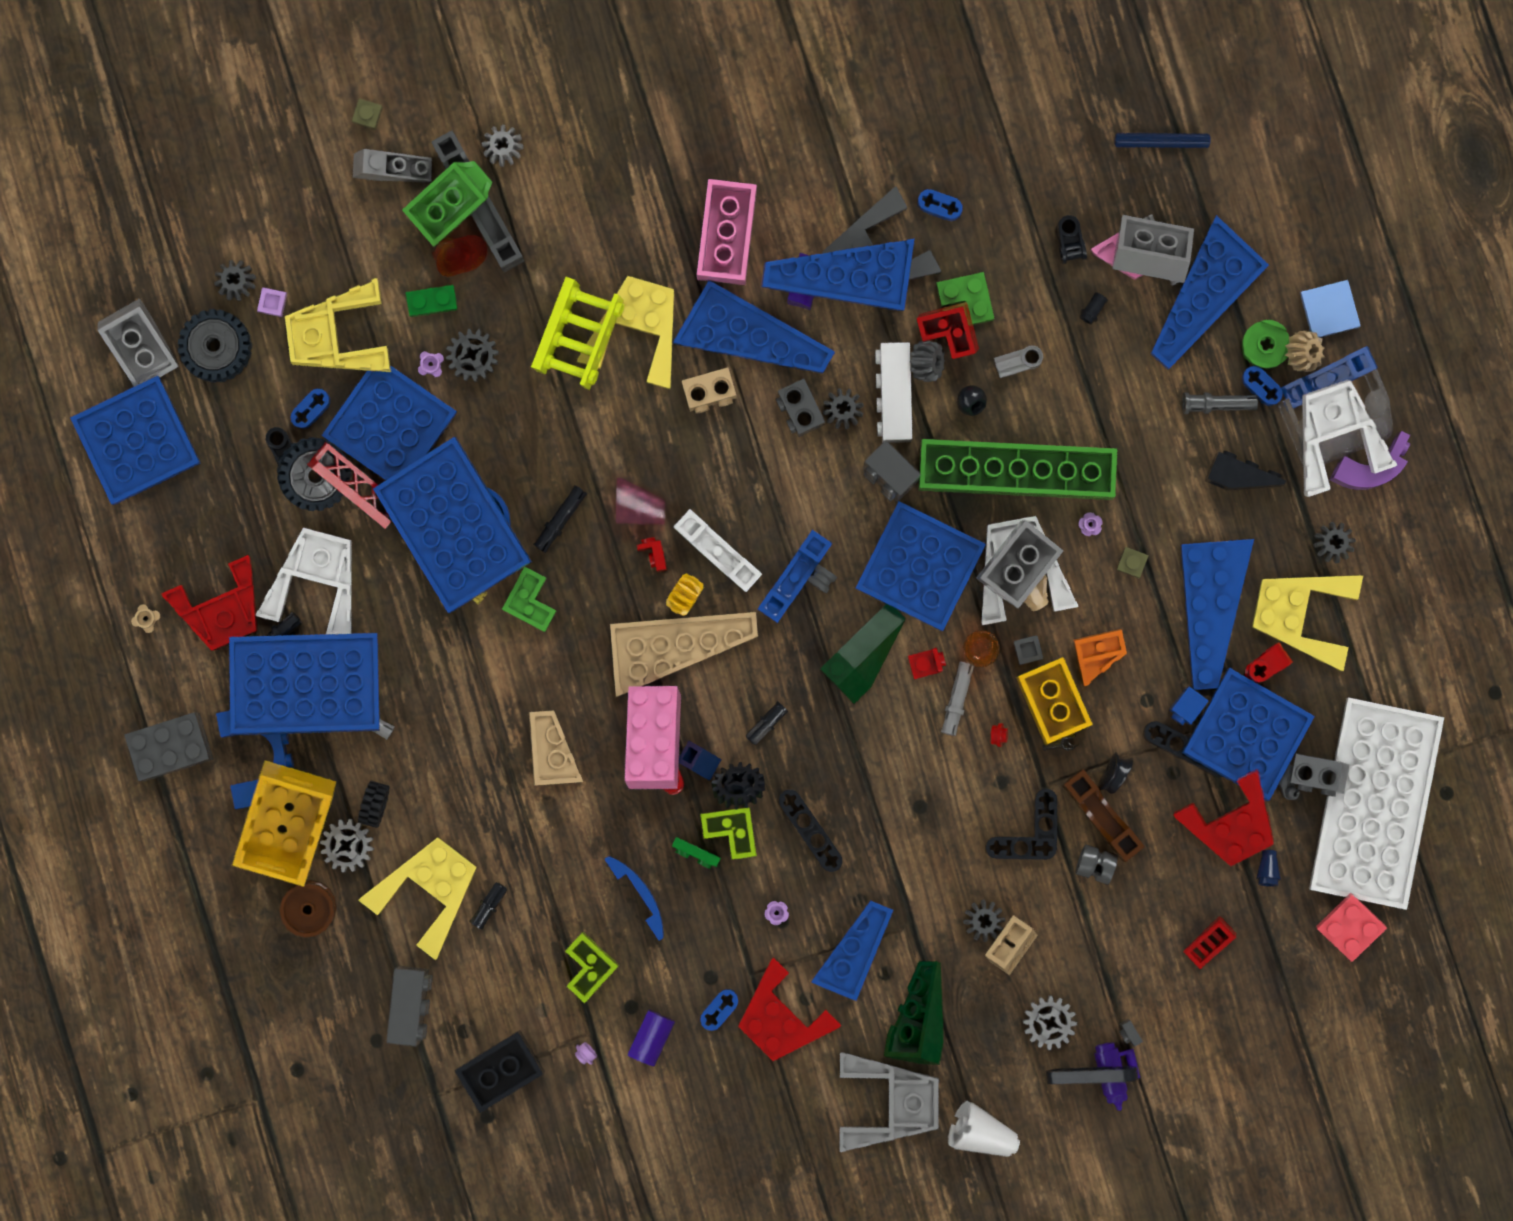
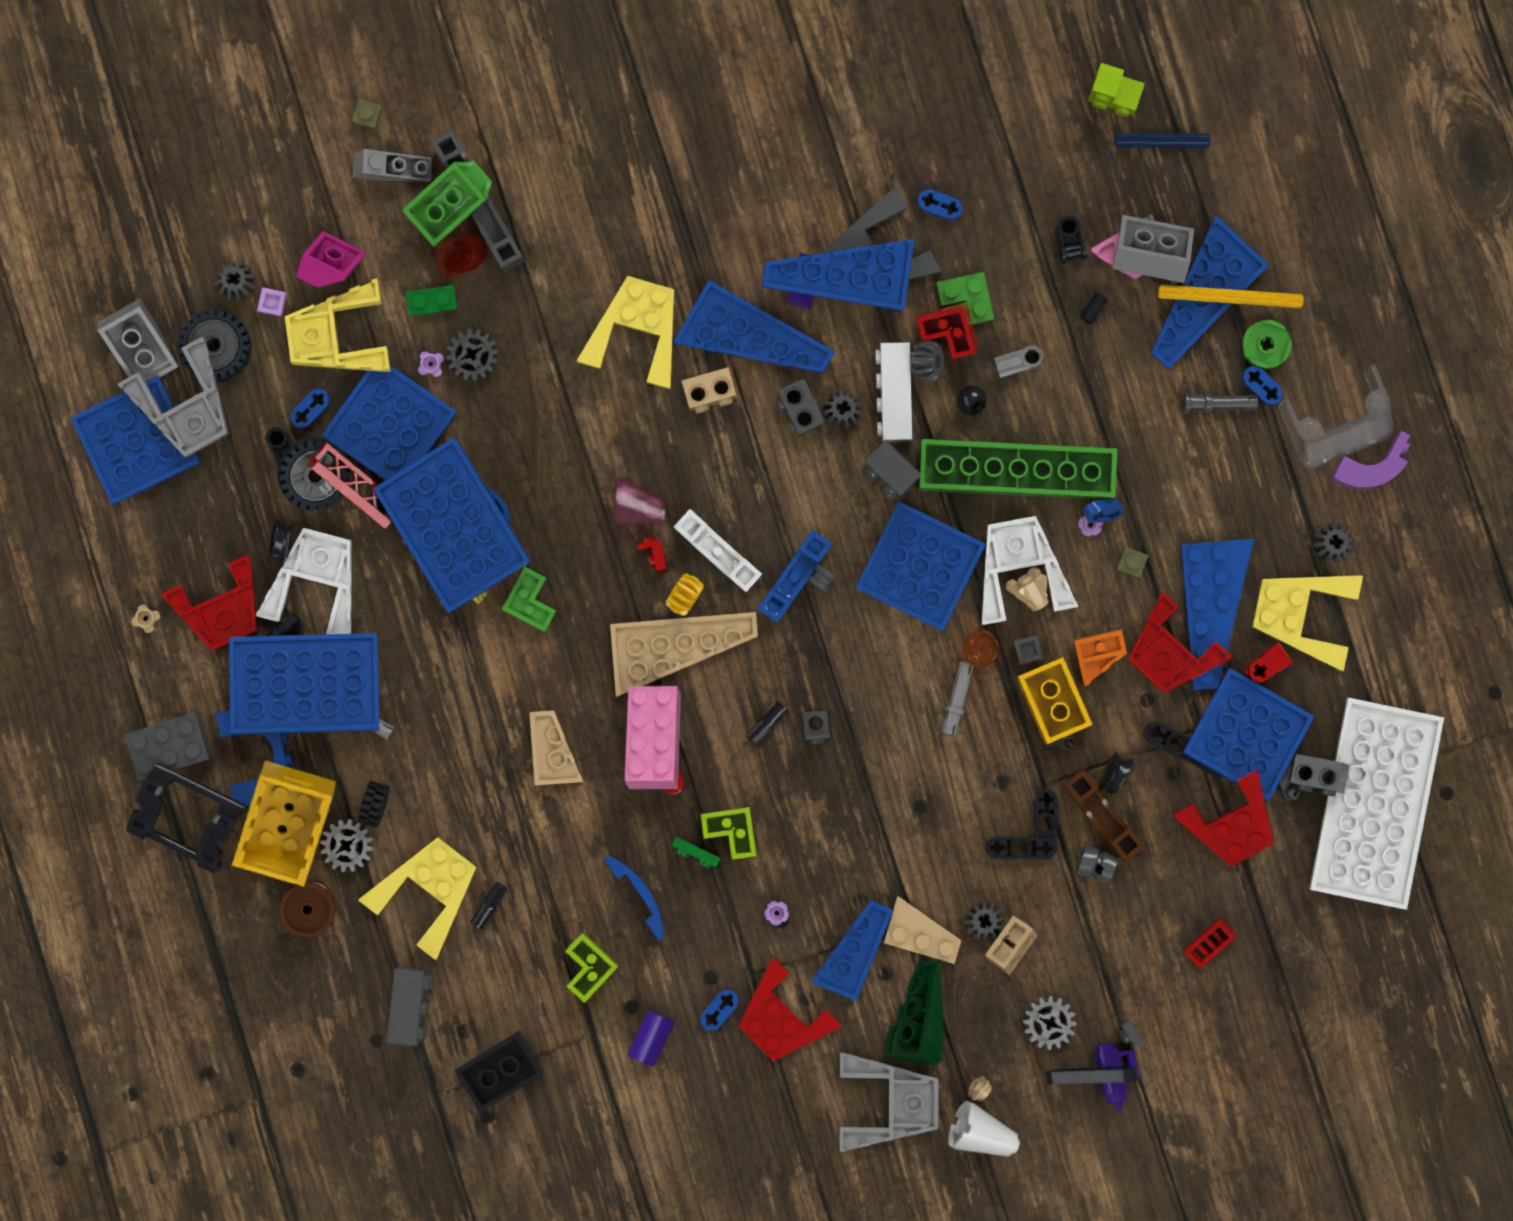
(193, 422): none -> light grey wing
(216, 832): none -> black piece
(280, 540): none -> black piece
(328, 261): none -> dark pink slope
(500, 137): light grey gear -> none
(554, 337): neon yellow fence -> none
(561, 517): black pin -> none
(585, 1053): lavender plate -> none
(699, 760): dark blue brick -> none
(726, 232): bright pink brick -> none
(738, 785): black gear -> none
(808, 832): black beam -> none
(819, 736): none -> dark grey bracket
(861, 658): dark green wedge -> none
(920, 934): none -> tan wing
(926, 663): red bracket -> none
(979, 1089): none -> tan plate
(999, 735): red plate -> none
(1019, 564): light grey slope -> none
(1103, 510): none -> blue beam
(1115, 91): none -> lime brick
(1164, 658): none -> red wing
(1188, 706): blue brick -> none
(1230, 296): none -> yellow axle
(1233, 474): black slope -> none
(1268, 870): dark blue cone -> none
(1305, 351): tan gear -> none
(1330, 309): light blue tile -> none
(1331, 414): white wing -> none
(1348, 368): blue slope -> none
(1351, 927): coral plate -> none

